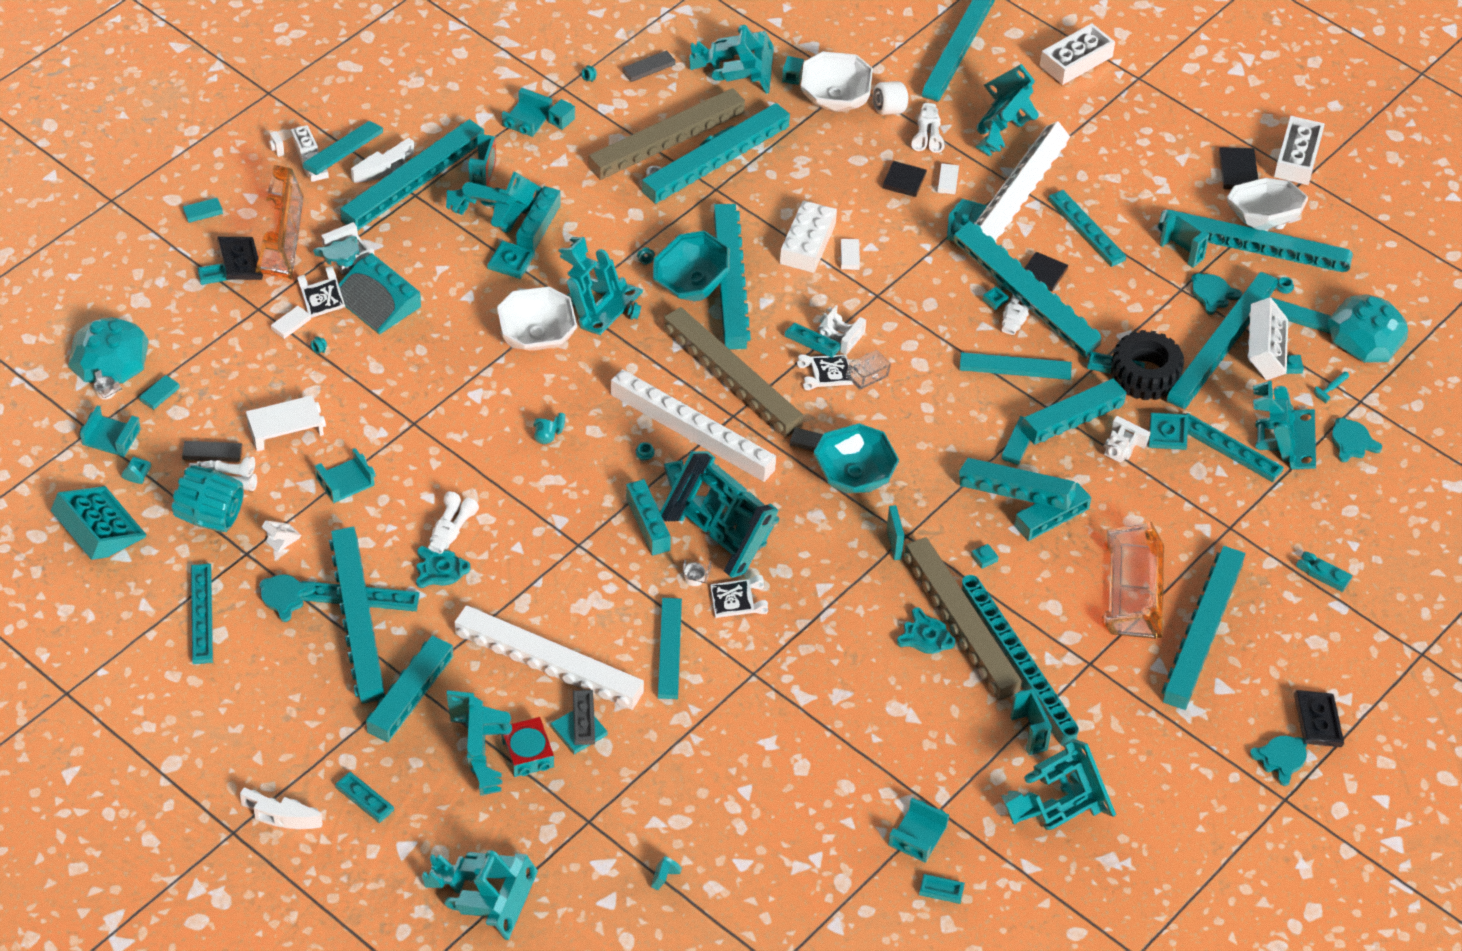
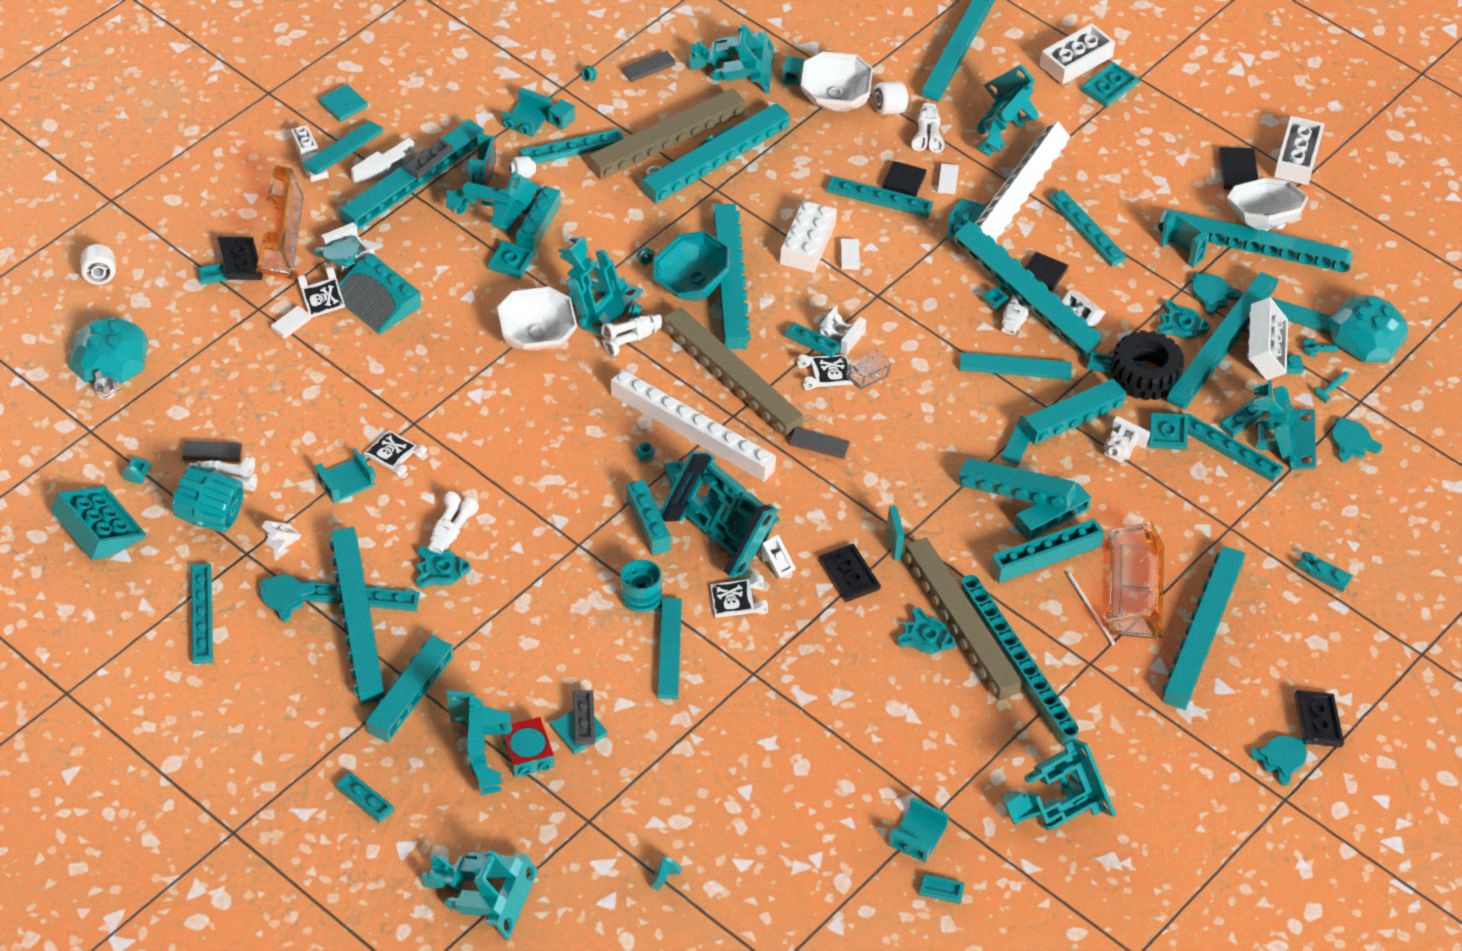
(97, 264): none -> white head
(108, 433): teal panel -> none
(159, 392): teal tile -> none
(202, 210): teal tile -> none
(276, 144): white plate -> none
(284, 419): white panel -> none
(284, 814): white slope -> none
(318, 345): teal plate -> none
(343, 102): none -> teal tile
(393, 450): none -> flag
(428, 158): none -> dark grey tile
(523, 165): none -> white head
(546, 429): teal piece -> none
(549, 657): white brick -> none
(572, 146): none -> teal tile
(639, 329): none -> white piece
(641, 585): none -> teal wheel
(696, 573): clear piece -> none
(777, 555): none -> white slope
(849, 572): none -> black tile
(856, 458): teal rock -> none
(880, 196): none -> teal tile
(984, 556): teal plate -> none
(1028, 705): teal panel -> none
(1046, 550): none -> teal brick
(1084, 307): none -> white brick
(1091, 608): none -> white piece
(1109, 84): none -> teal tile
(1181, 322): none -> teal tile
(1241, 419): none -> teal tile
(1285, 285): teal plate -> none
(1311, 347): none -> teal bar

